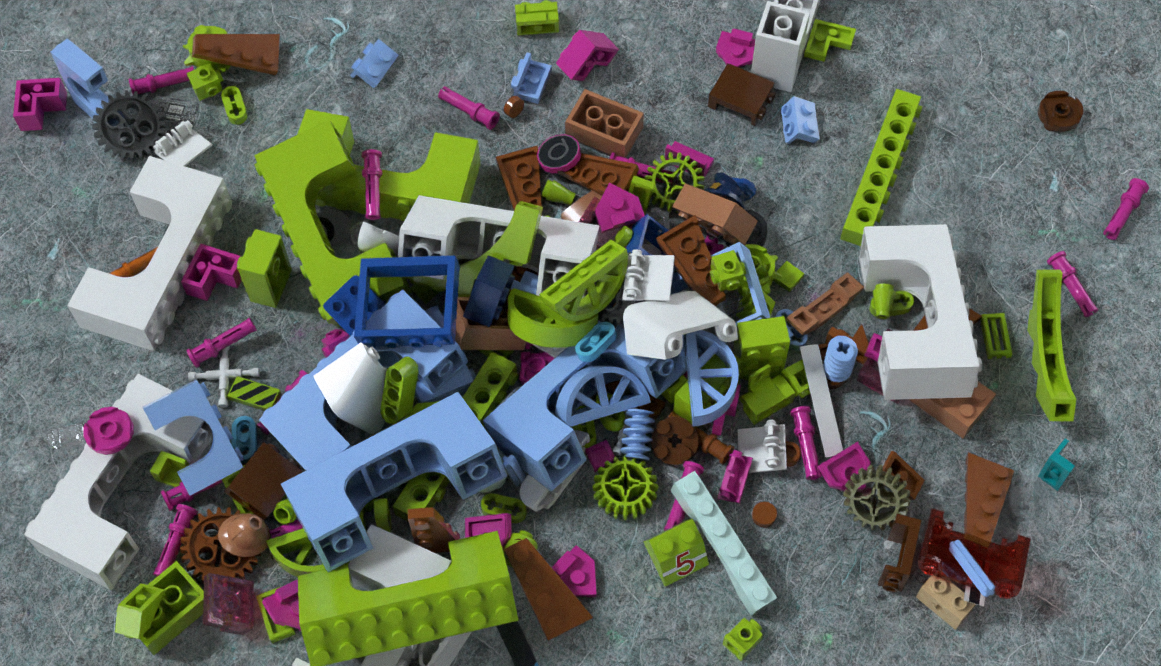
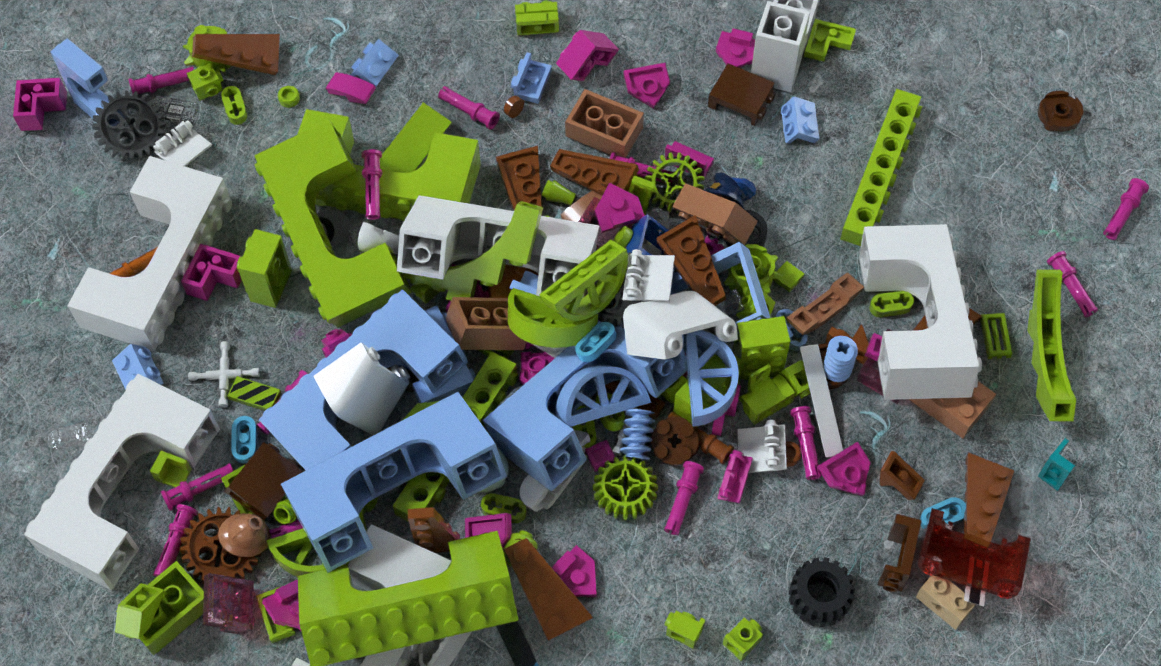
(108, 430): dark pink tile -> none
(135, 361): none -> light blue bracket
(211, 348): dark pink pin -> none
(221, 458): light blue arch -> none
(288, 96): none -> lime tile
(343, 304): blue bracket -> none
(352, 87): none -> dark pink slope
(382, 514): lime beam -> none
(399, 390): lime beam -> none
(404, 268): blue window -> none
(413, 140): none -> lime brick
(490, 291): dark blue brick -> none
(513, 469): light blue axle -> none
(559, 153): tile -> none
(647, 83): none -> dark pink plate
(677, 552): lime slope -> none
(684, 628): none -> lime brick
(727, 271): lime brick -> none
(742, 570): light aqua arch -> none
(764, 514): dark orange tile -> none
(825, 573): none -> black tyre
(856, 496): olive gear -> none
(883, 300): lime cone -> none
(946, 505): none -> medium azure plate
(972, 568): light blue axle -> none

